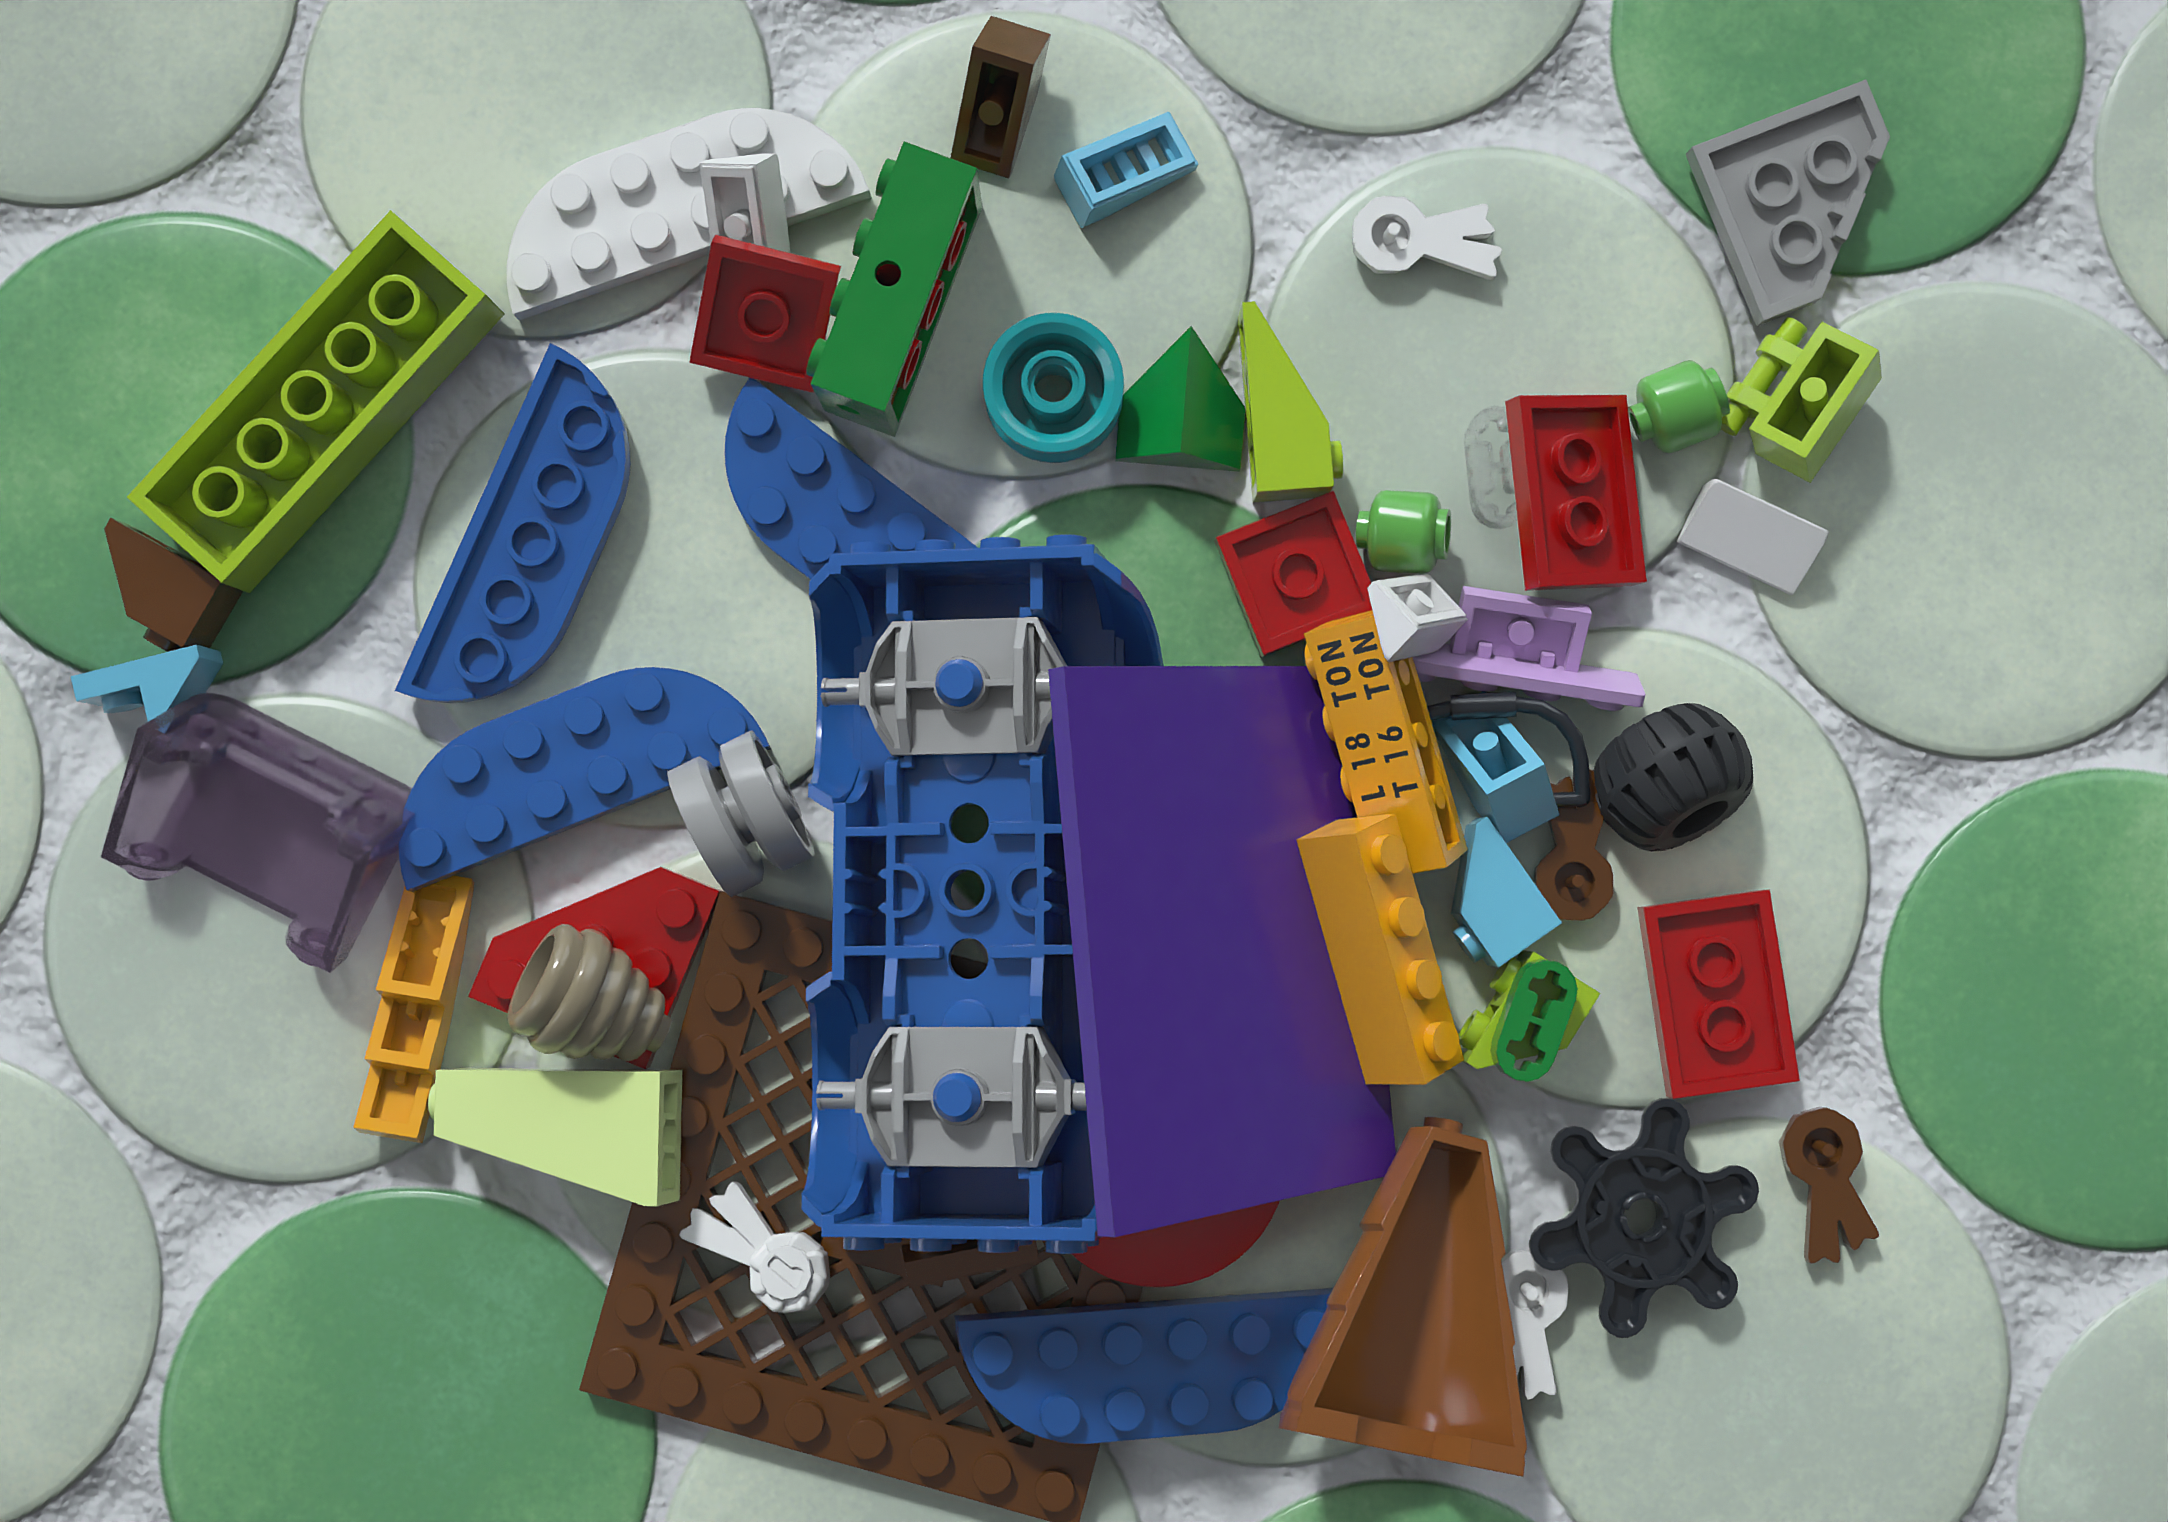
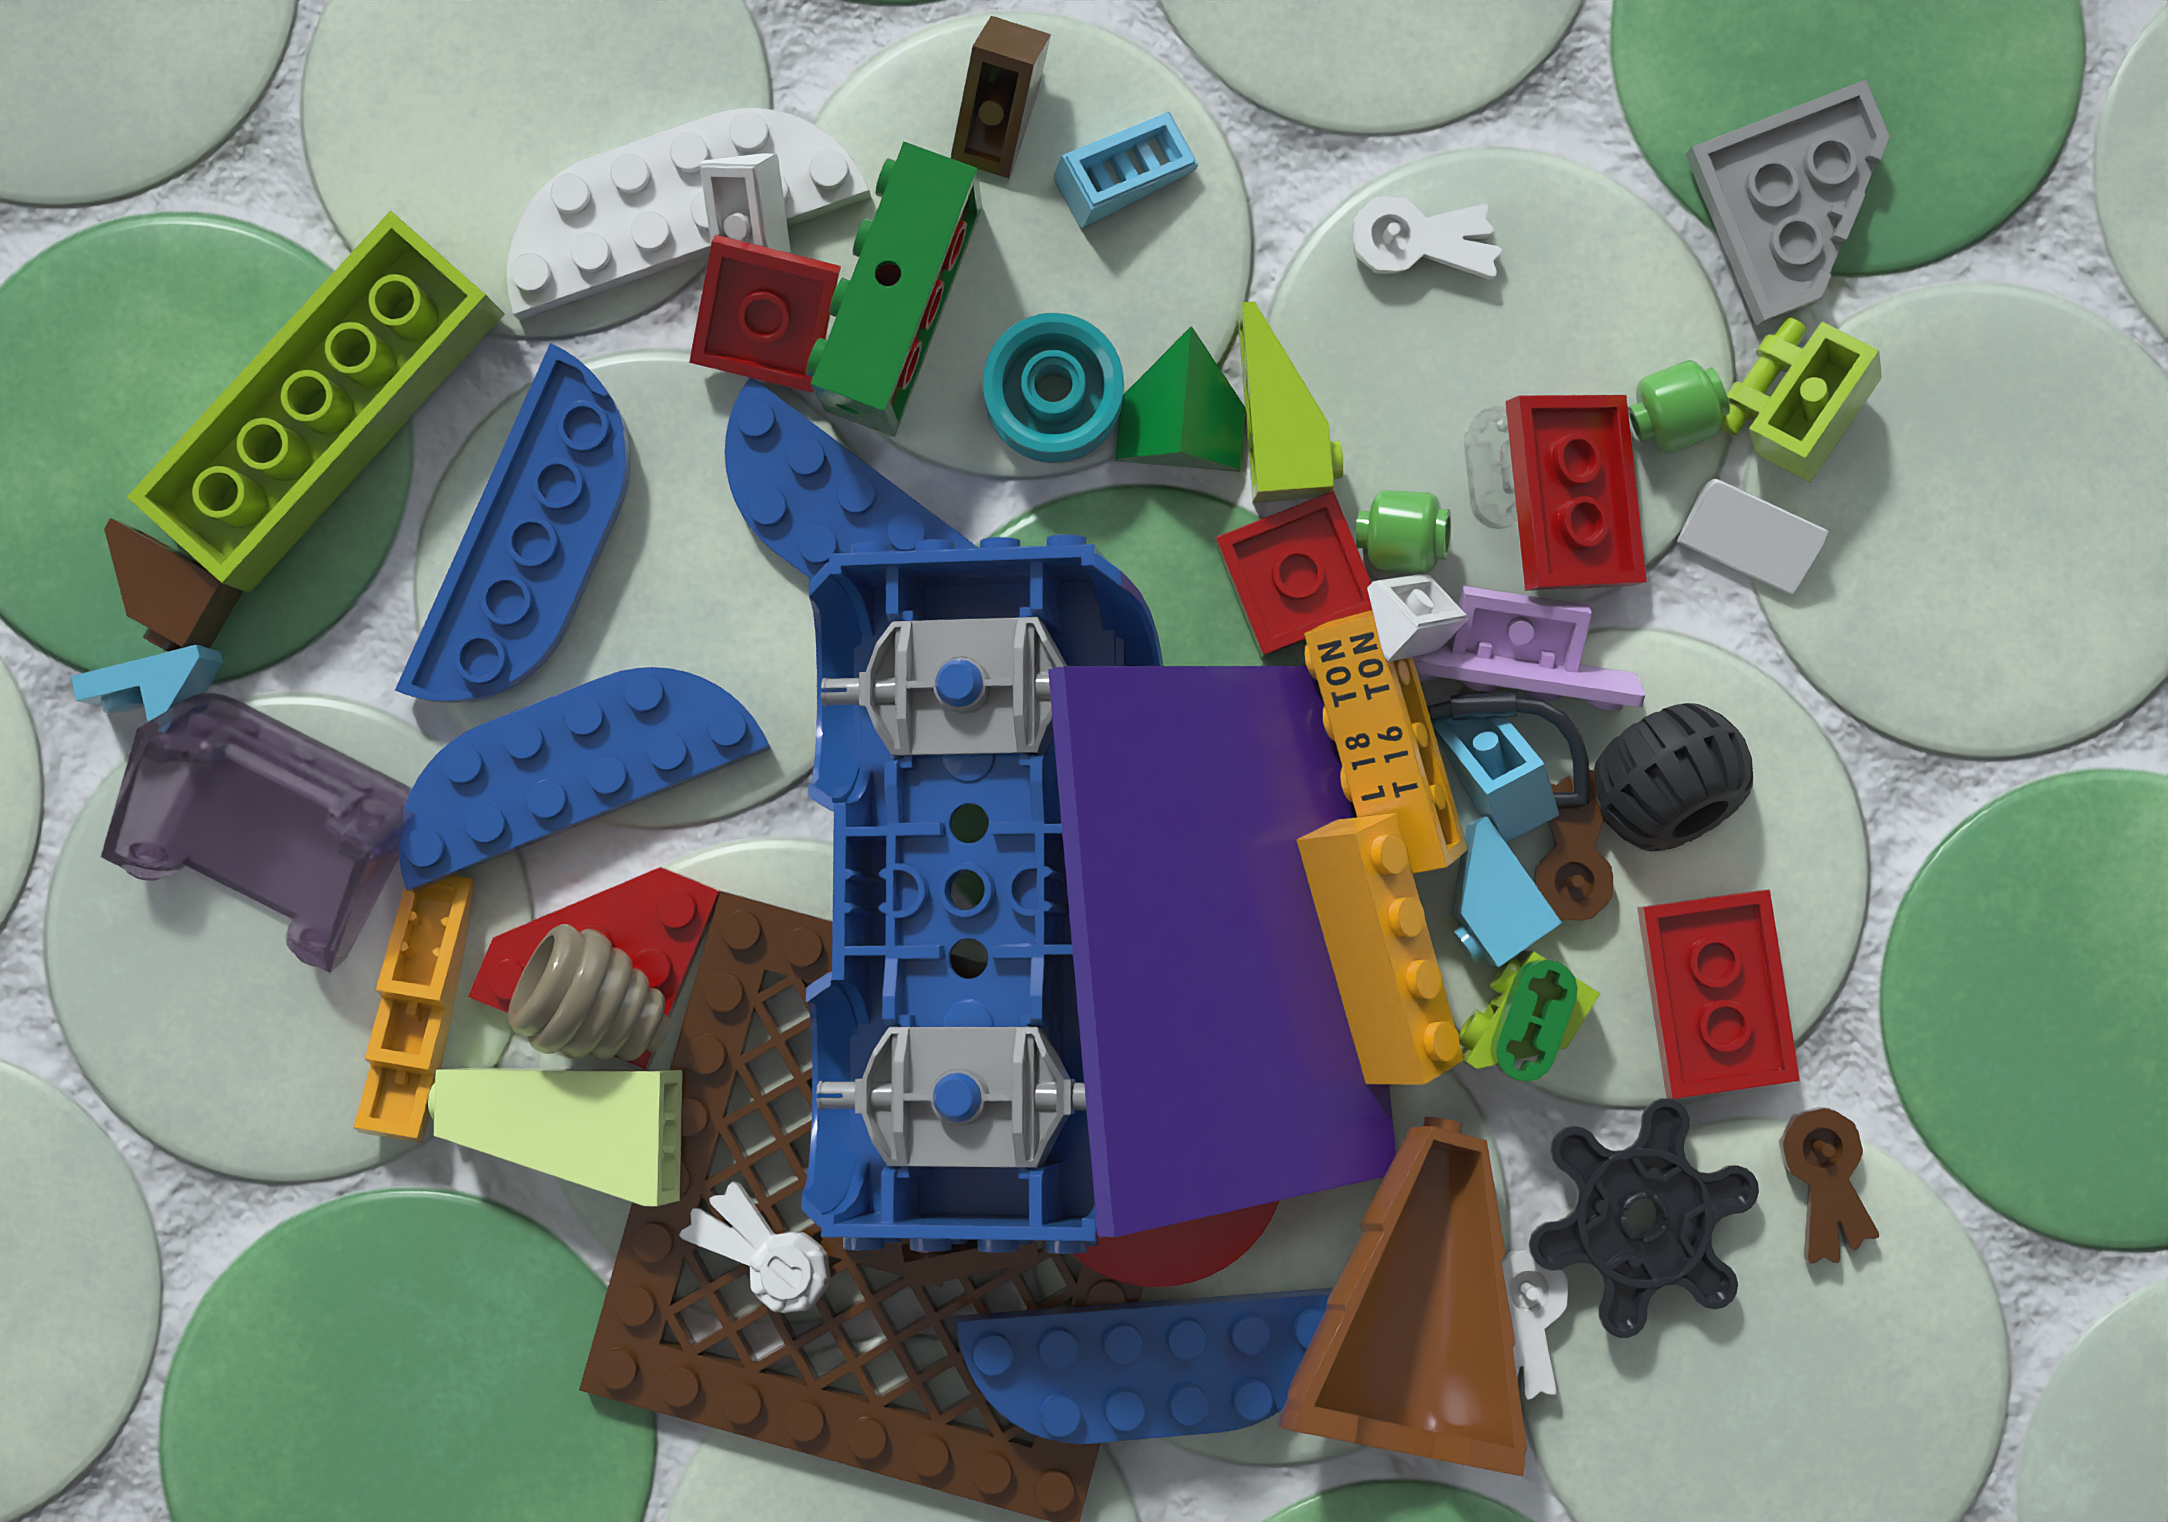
(732, 817): light grey wheel -> none

